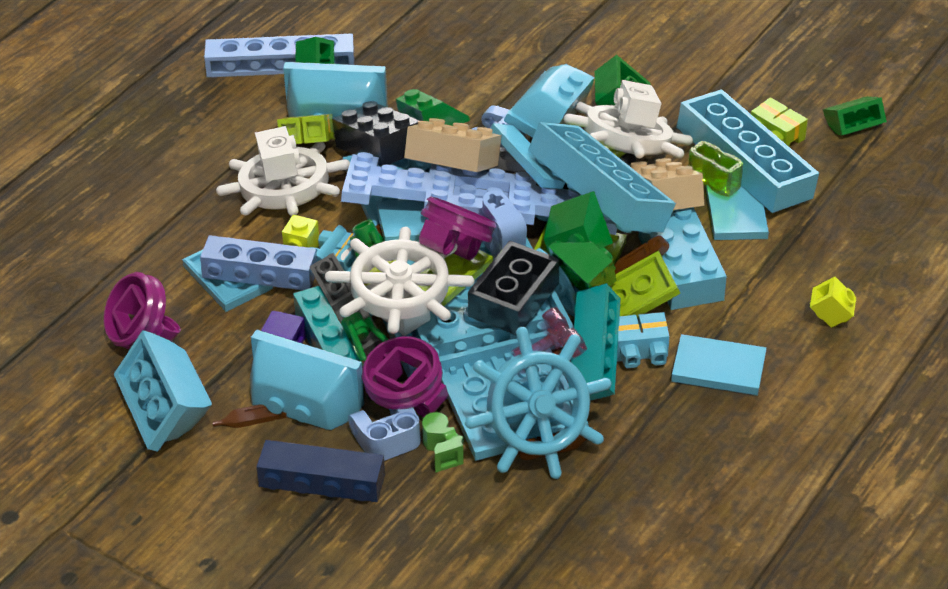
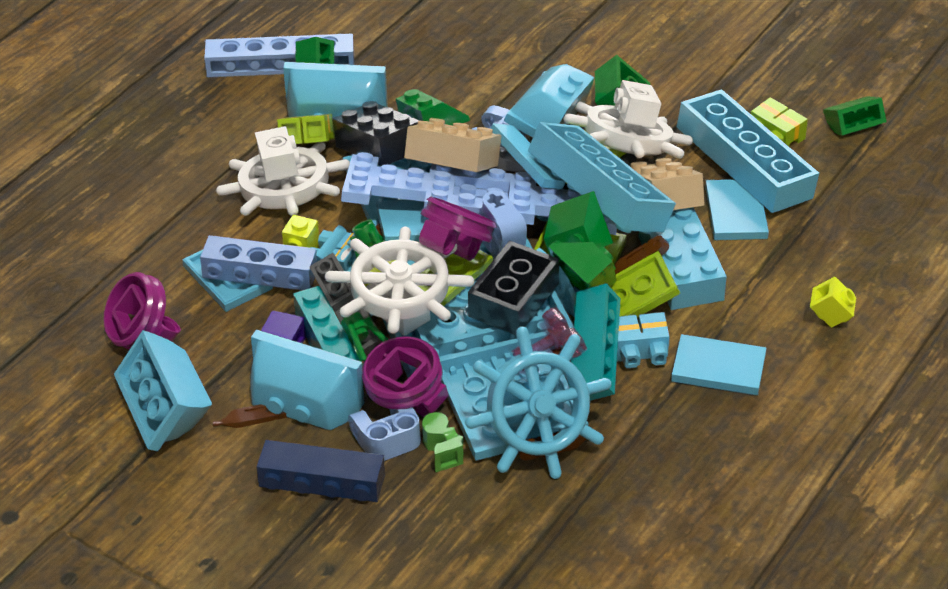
(719, 169): clear neon green brick -> none

